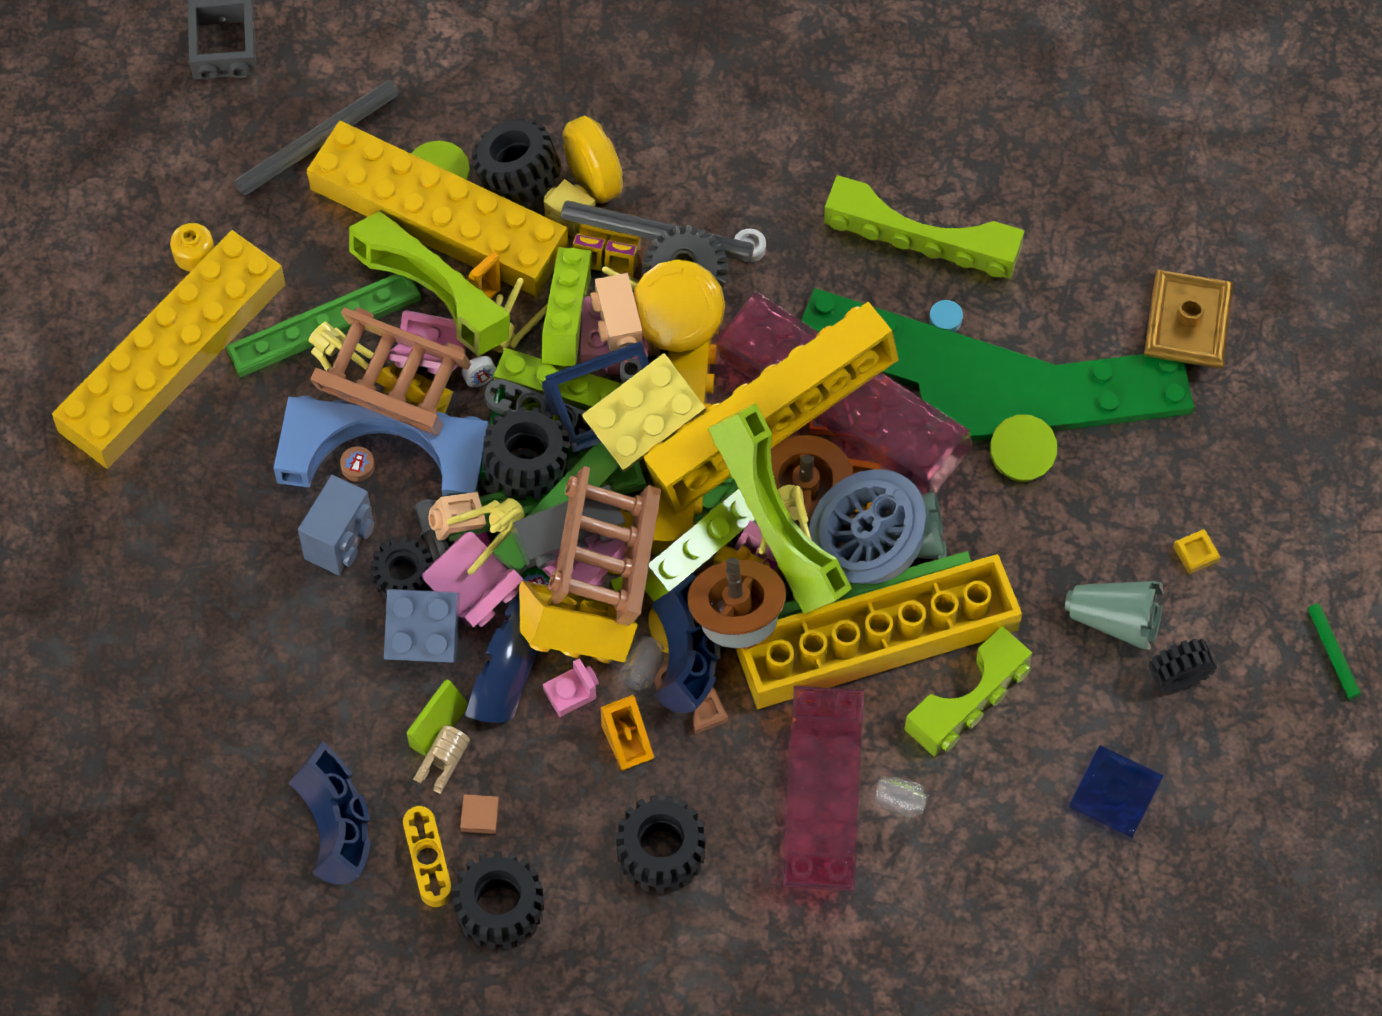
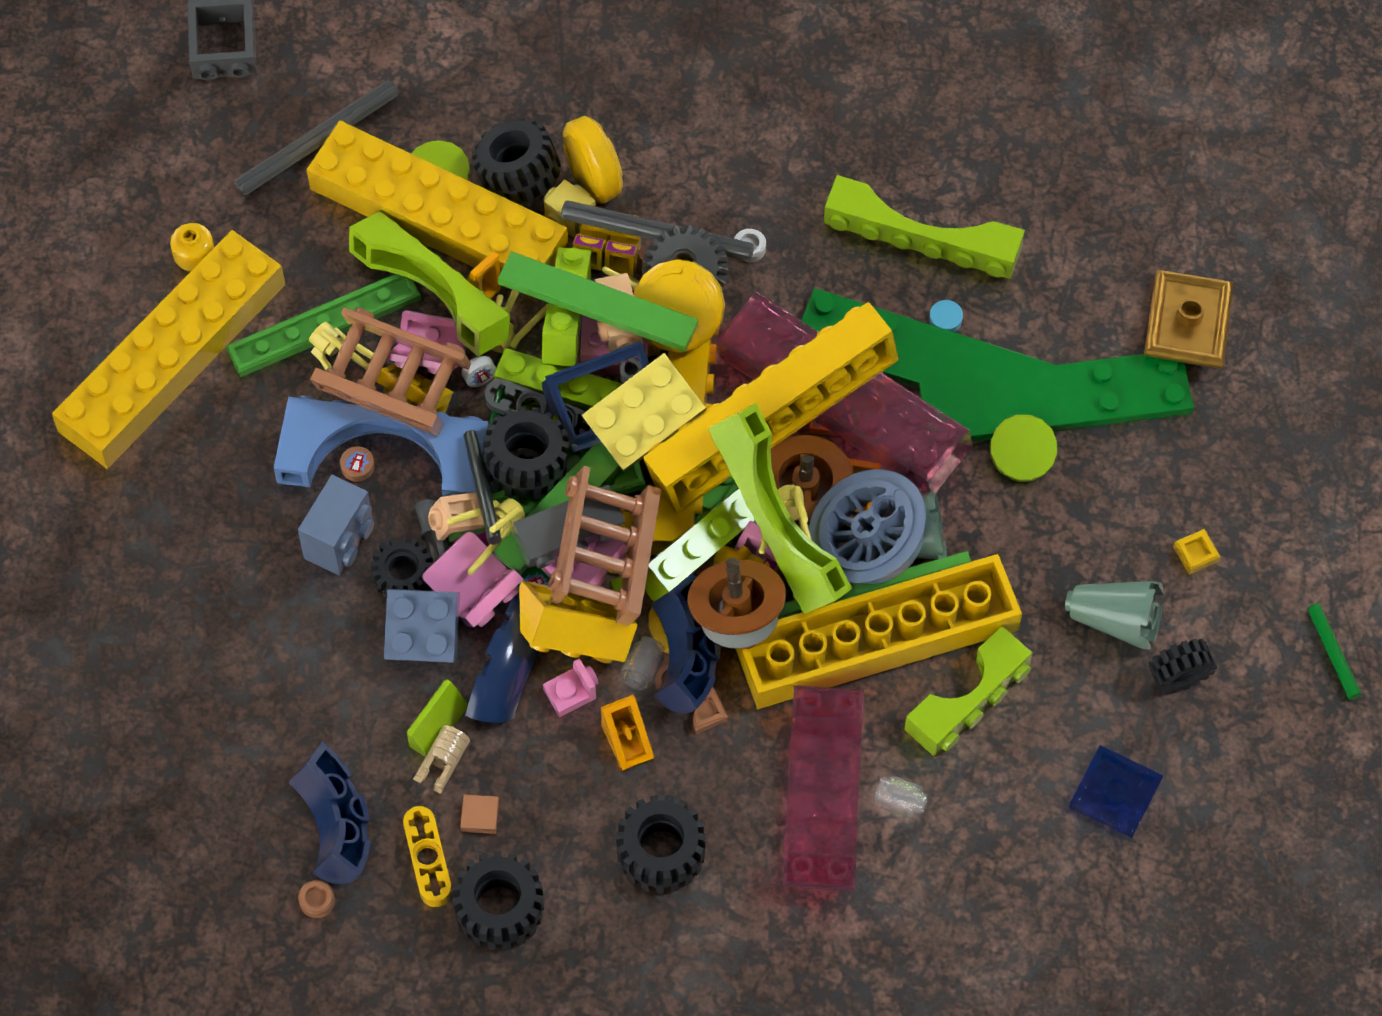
(316, 899): none -> nougat tile
(481, 485): none -> pearl dark grey bar
(598, 301): none -> bright green tile

